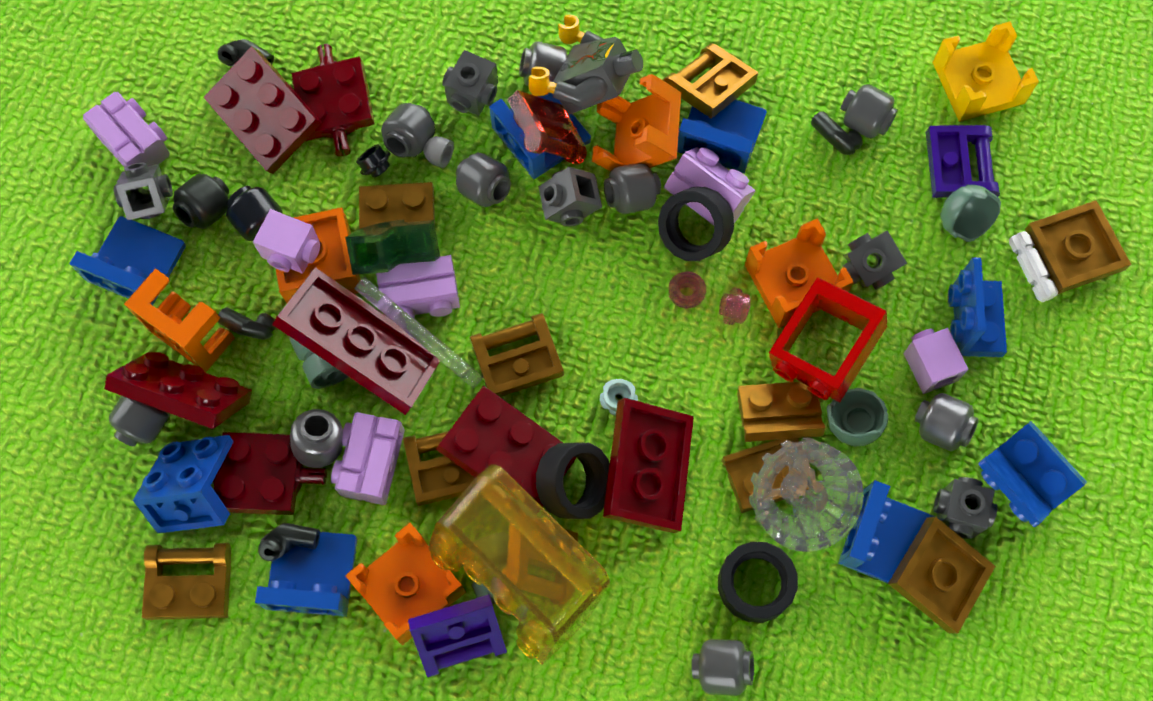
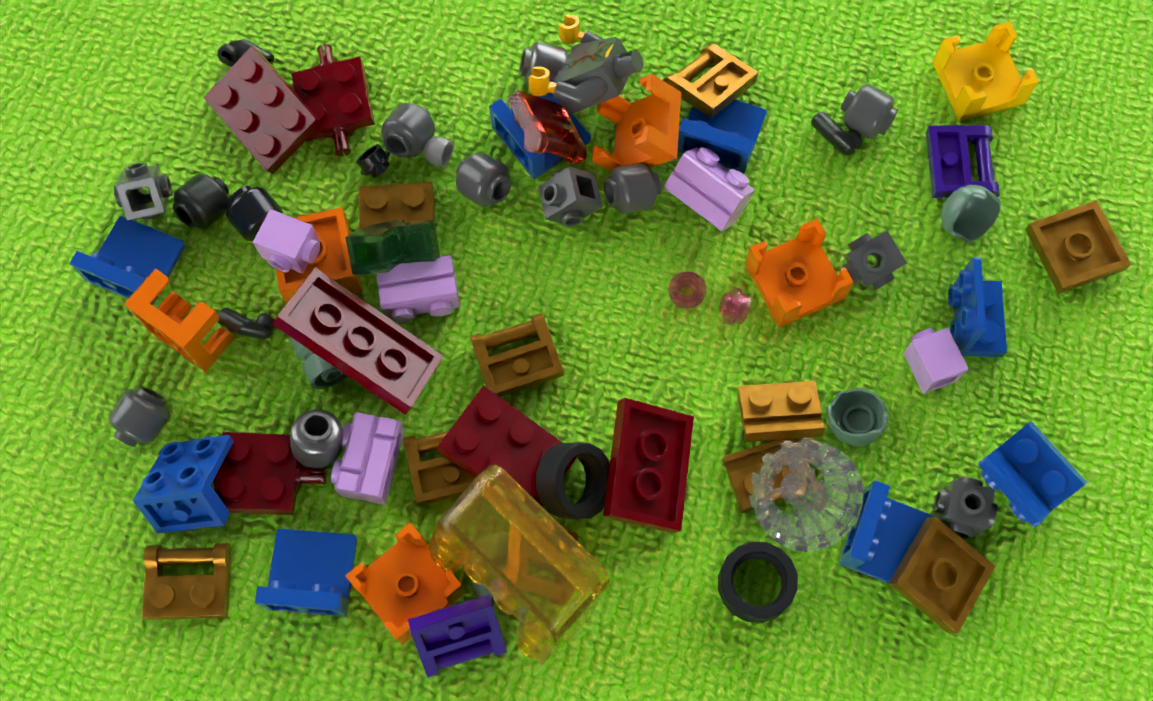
(125, 133): lavender brick -> none
(179, 389): dark red plate -> none
(286, 537): pearl dark grey arm -> none
(418, 332): clear bar -> none
(471, 83): dark grey brick -> none
(613, 388): light aqua plate -> none
(672, 235): black tyre -> none
(723, 667): dark grey head -> none
(844, 306): red window -> none
(946, 422): flat silver head -> none
(1033, 266): white axle -> none

